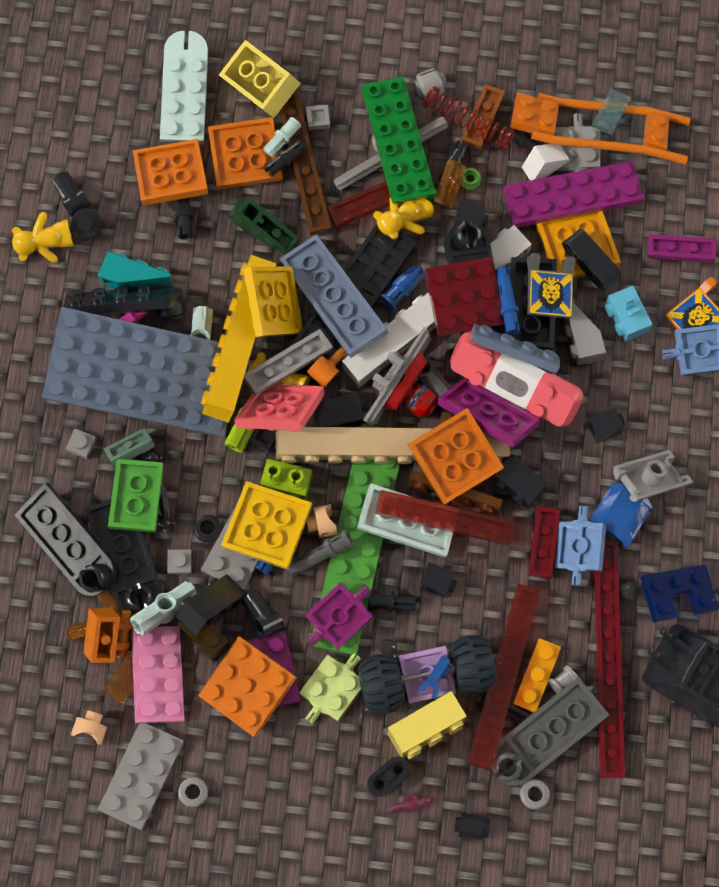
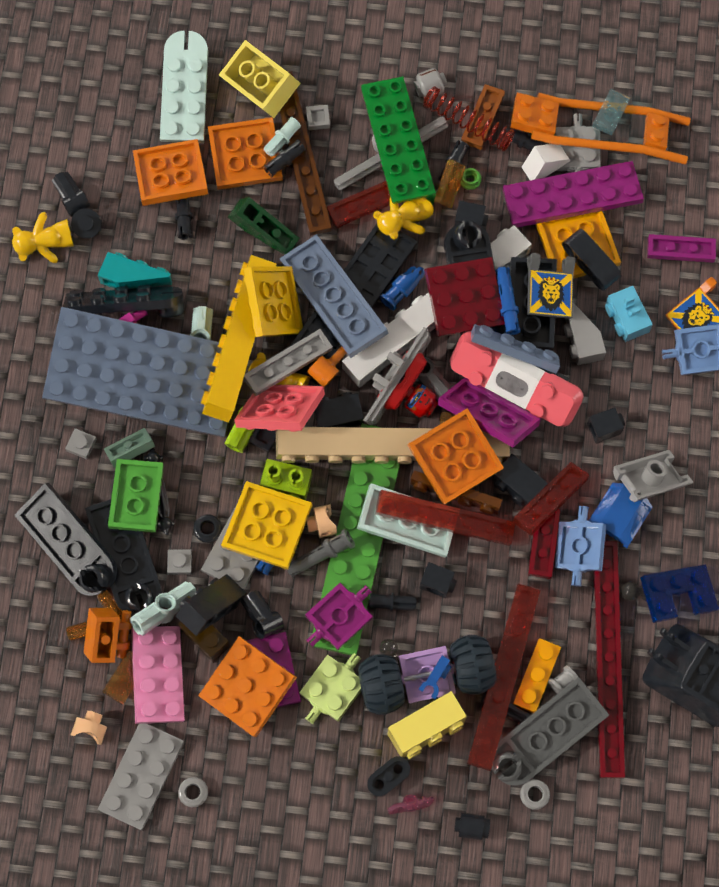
(550, 498): none -> clear red plate

